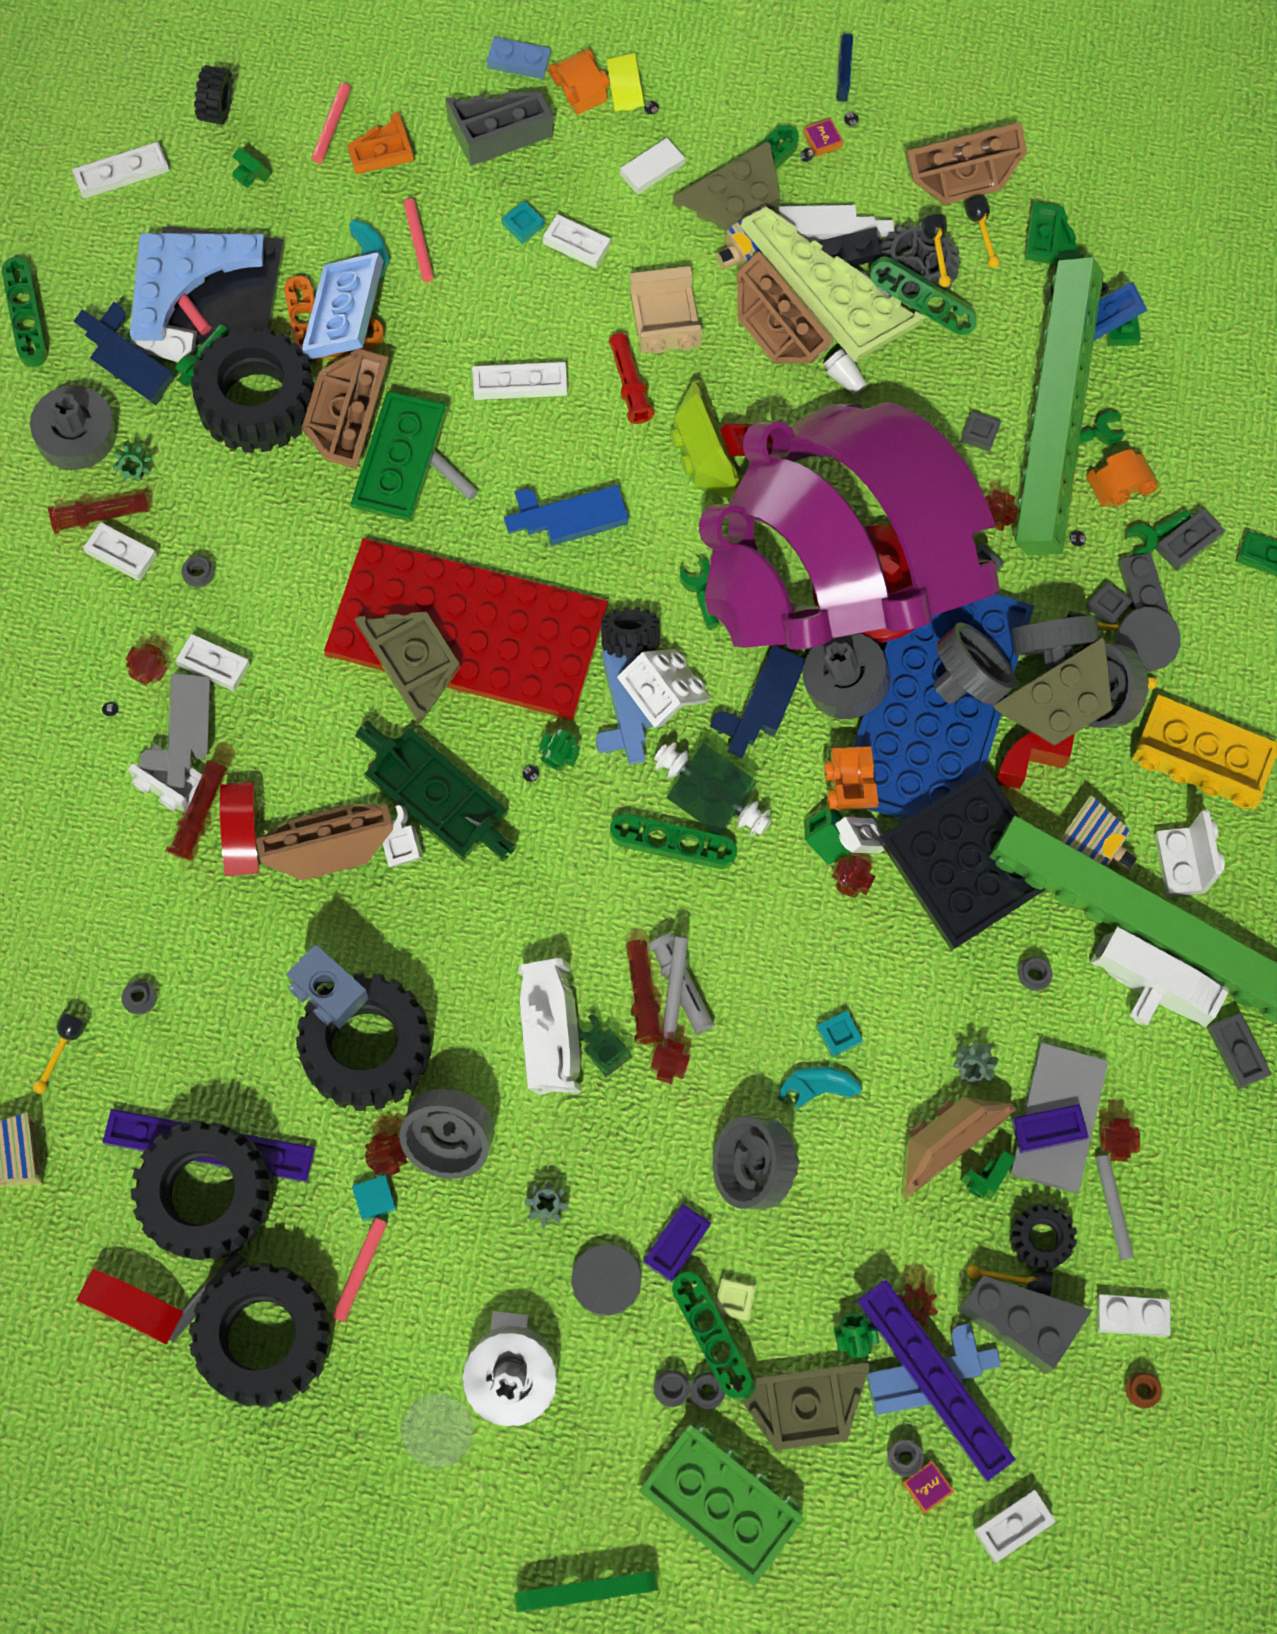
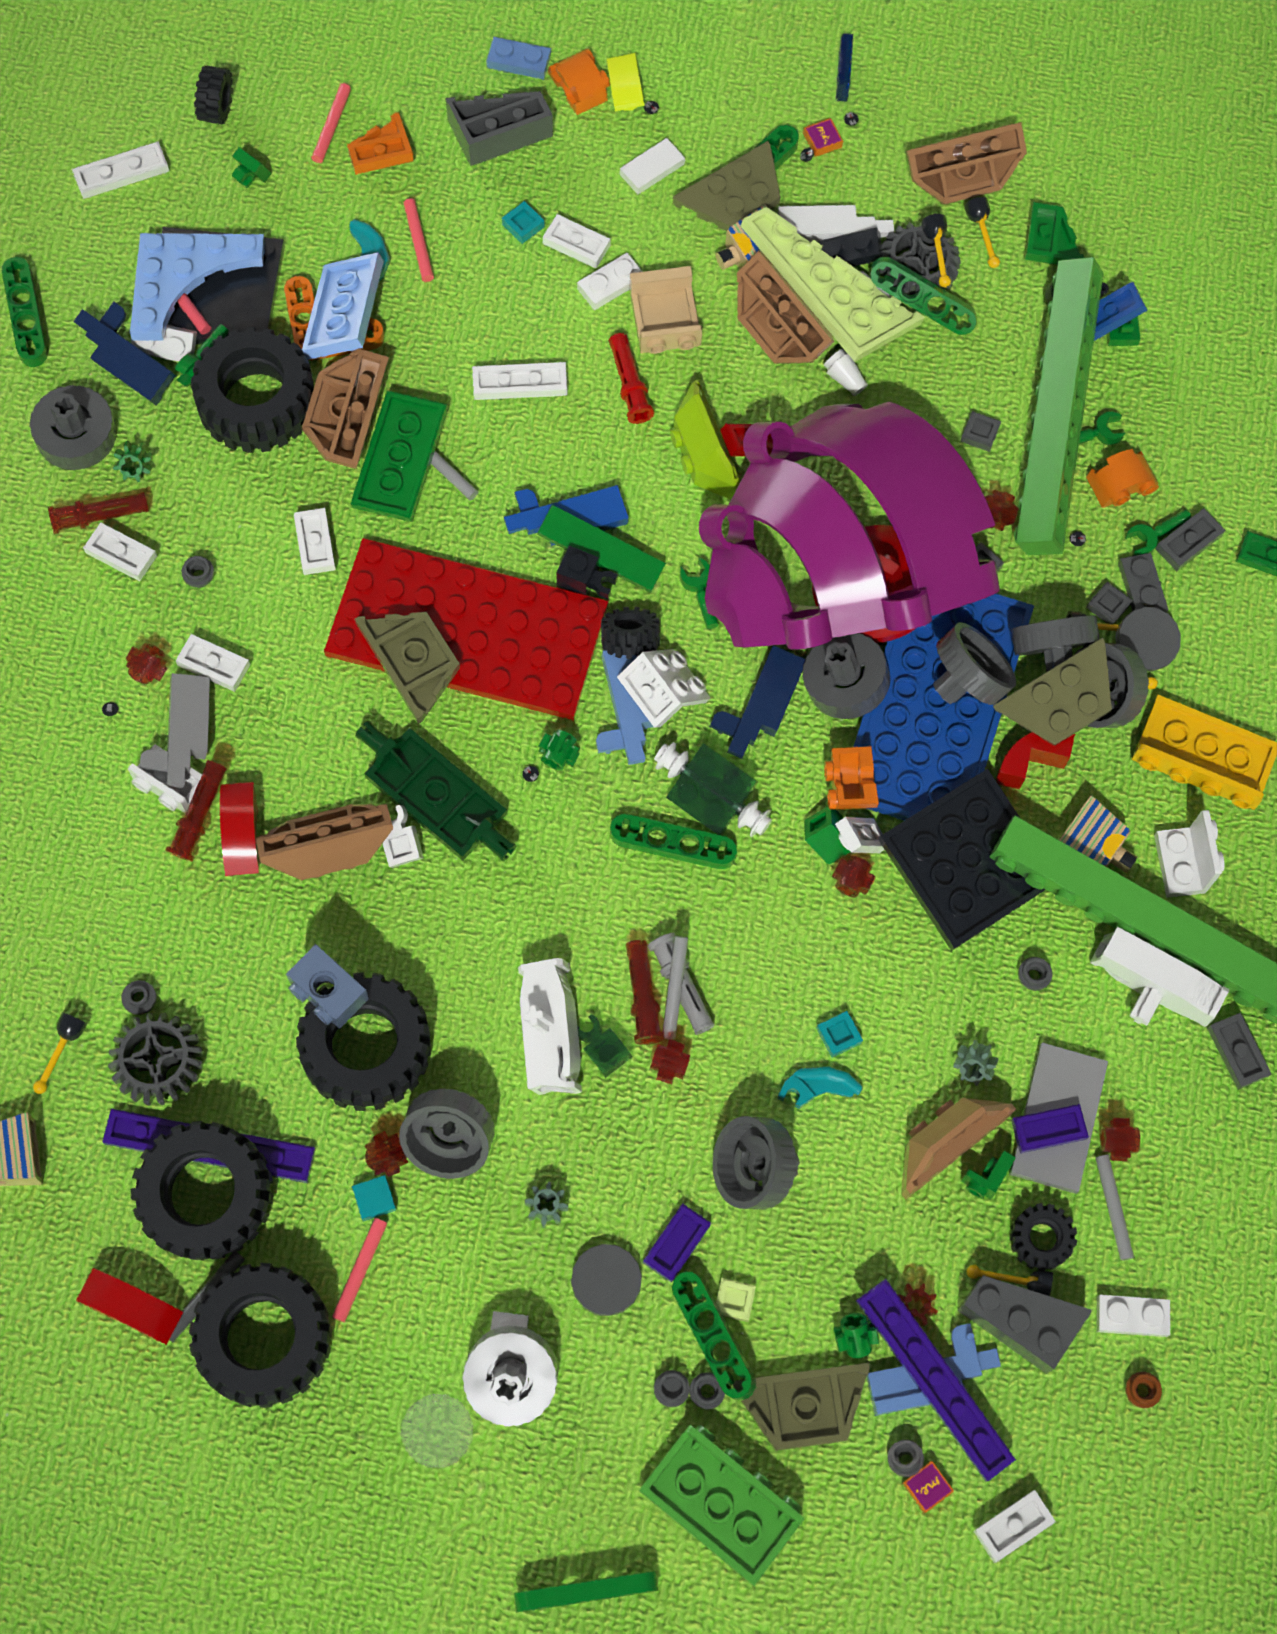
(143, 1058): none -> dark grey gear
(314, 541): none -> white plate
(581, 573): none -> black brick
(608, 281): none -> white plate
(613, 553): none -> green tile

